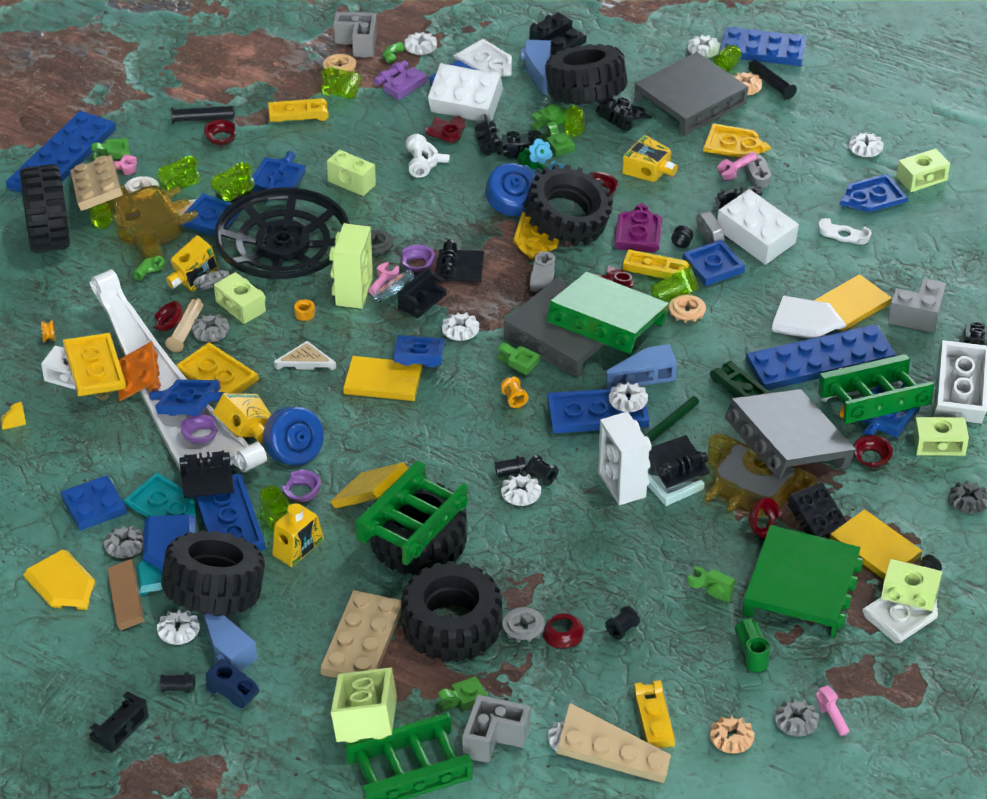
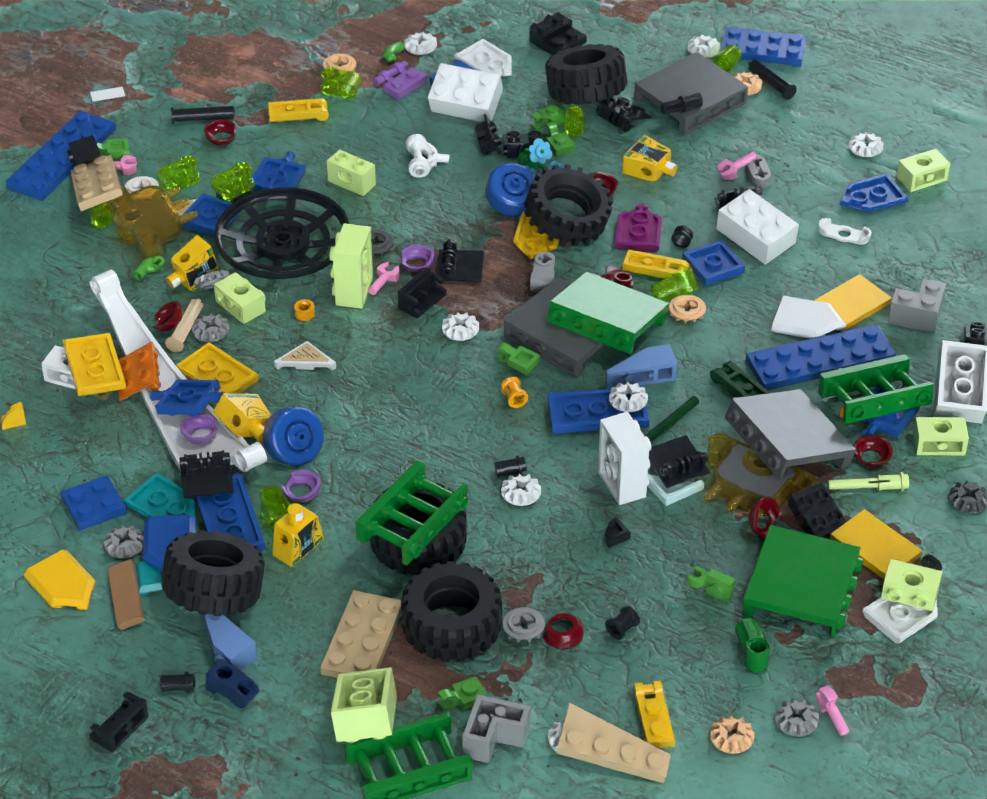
(44, 208): black tyre -> none
(49, 331): light orange bush -> none
(83, 150): none -> black brick
(107, 94): none -> white sticker
(188, 629): white gear -> none
(356, 29): light grey brick -> none
(369, 485): yellow tile -> none
(382, 379): yellow tile -> none
(393, 286): clear light blue tile -> none
(419, 350): blue plate -> none
(446, 130): dark red plate -> none
(535, 57): medium blue slope -> none
(542, 470): black bush -> none
(616, 533): none -> black tile
(682, 104): none -> black axle
(709, 227): light grey beam -> none
(733, 141): yellow tile -> none
(884, 482): none -> yellowish green pin

